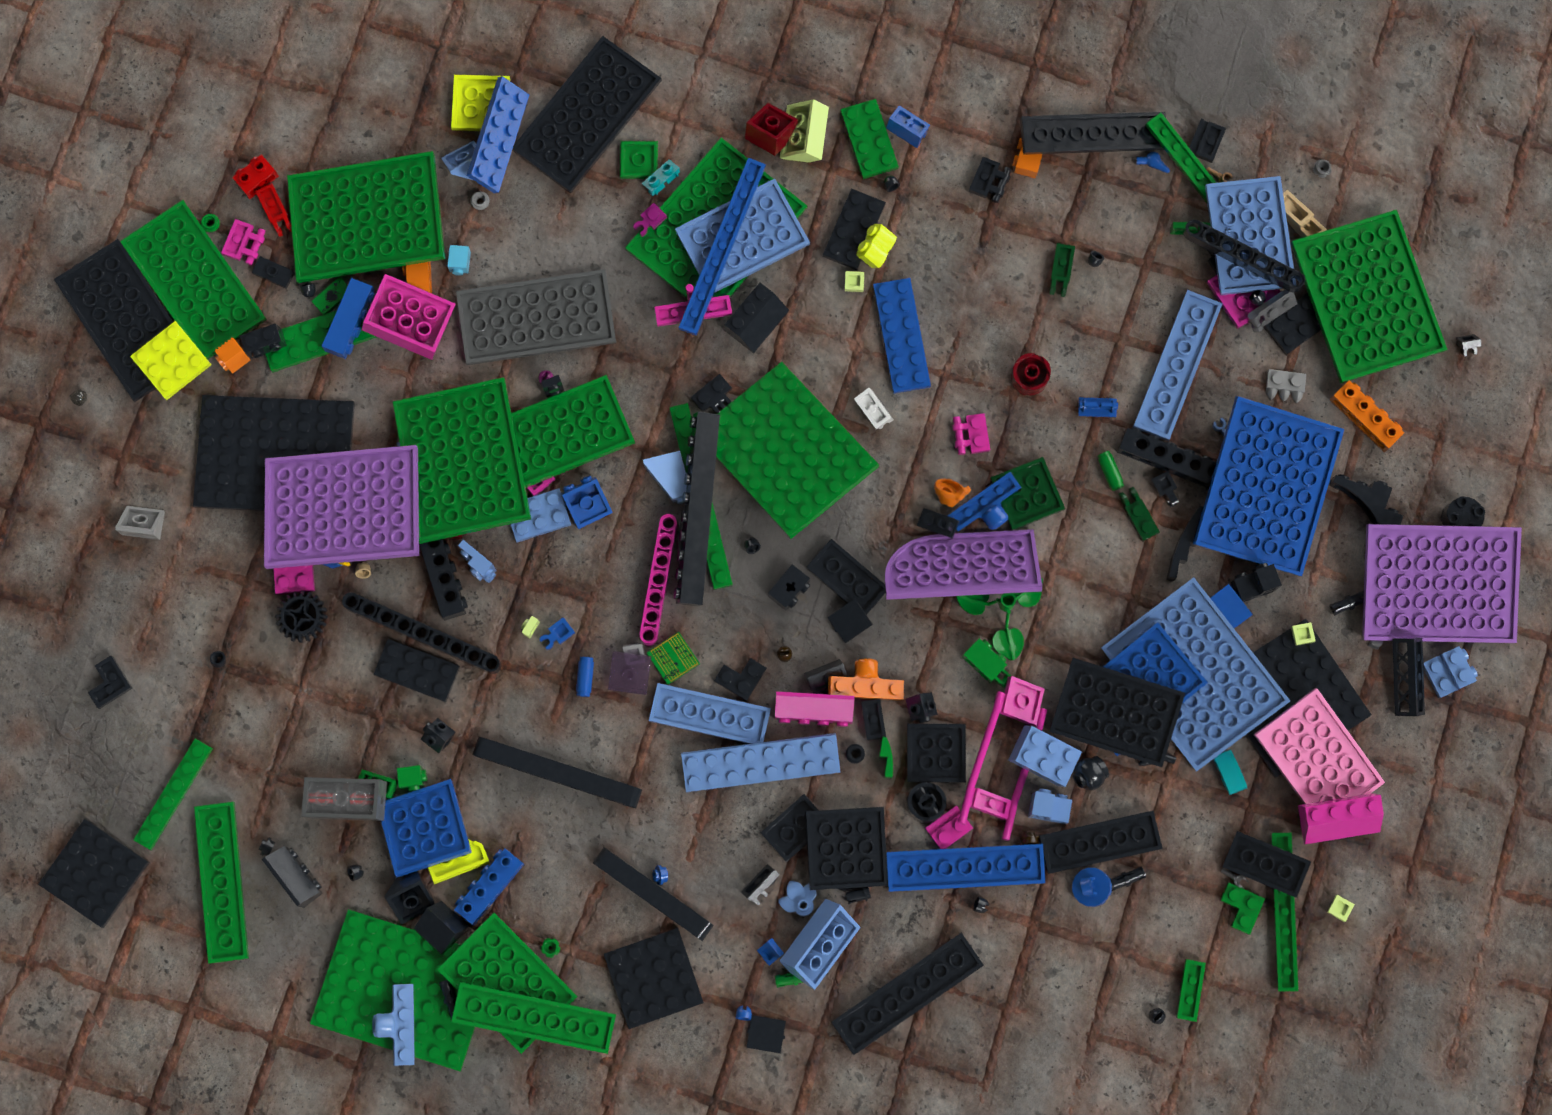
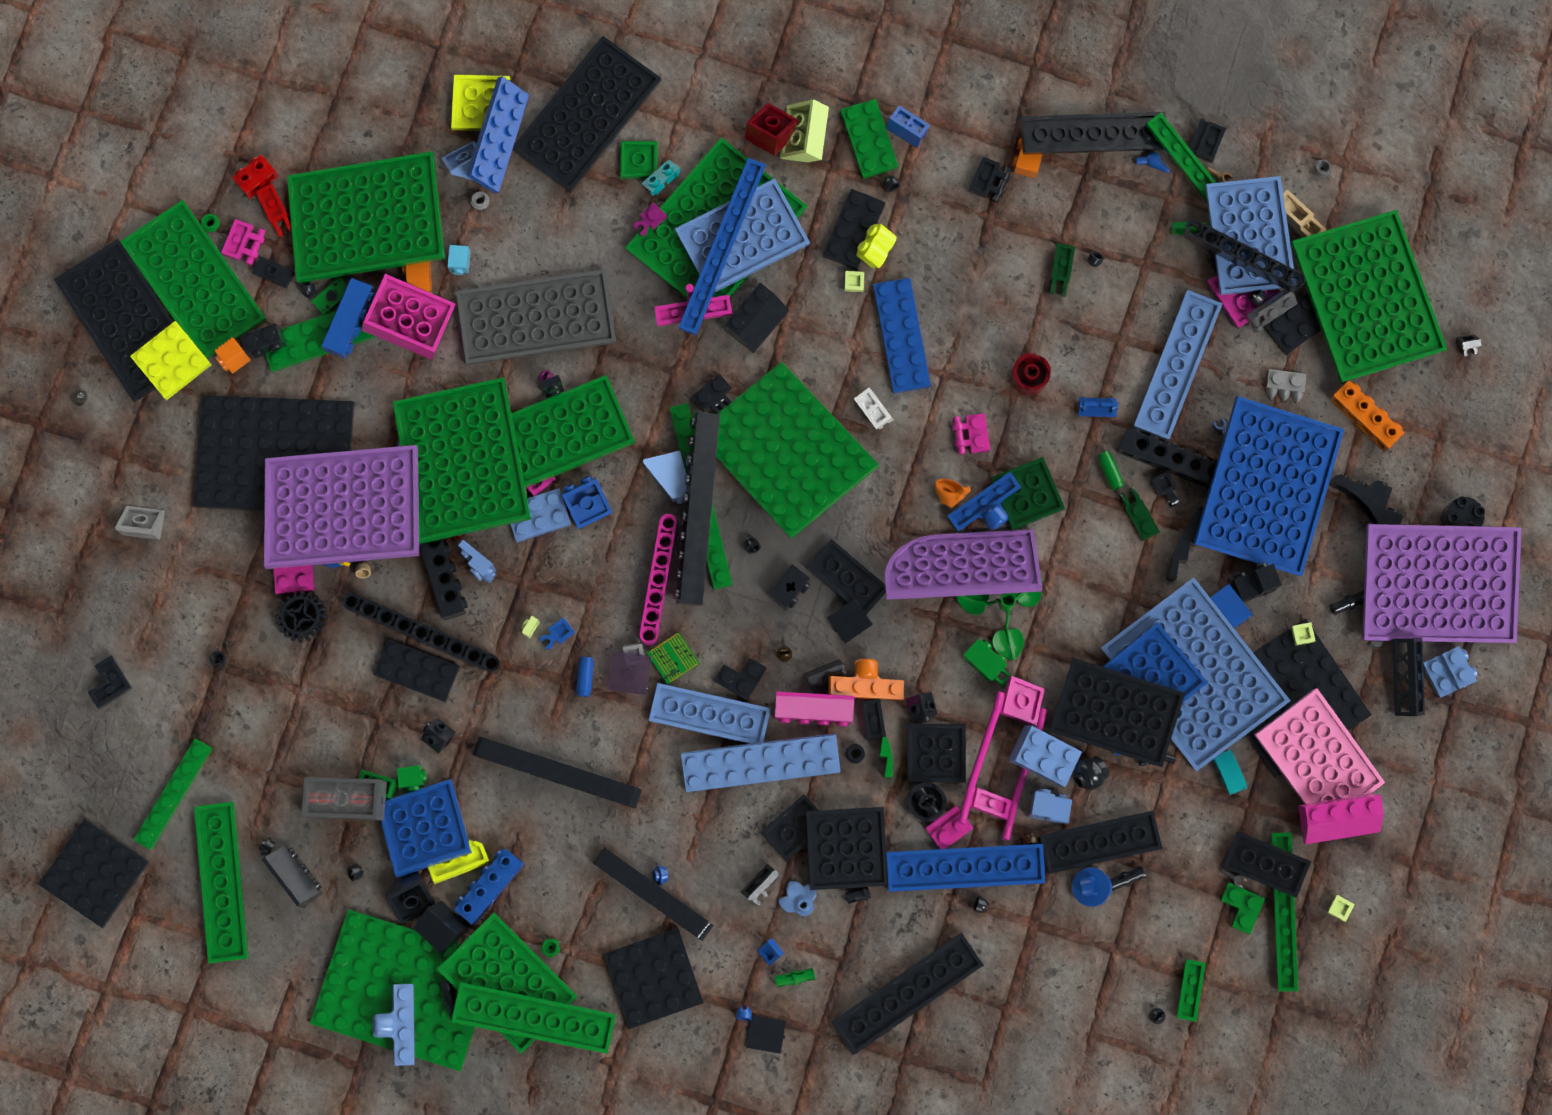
(820, 943): medium blue slope -> none
(938, 523): black plate -> none

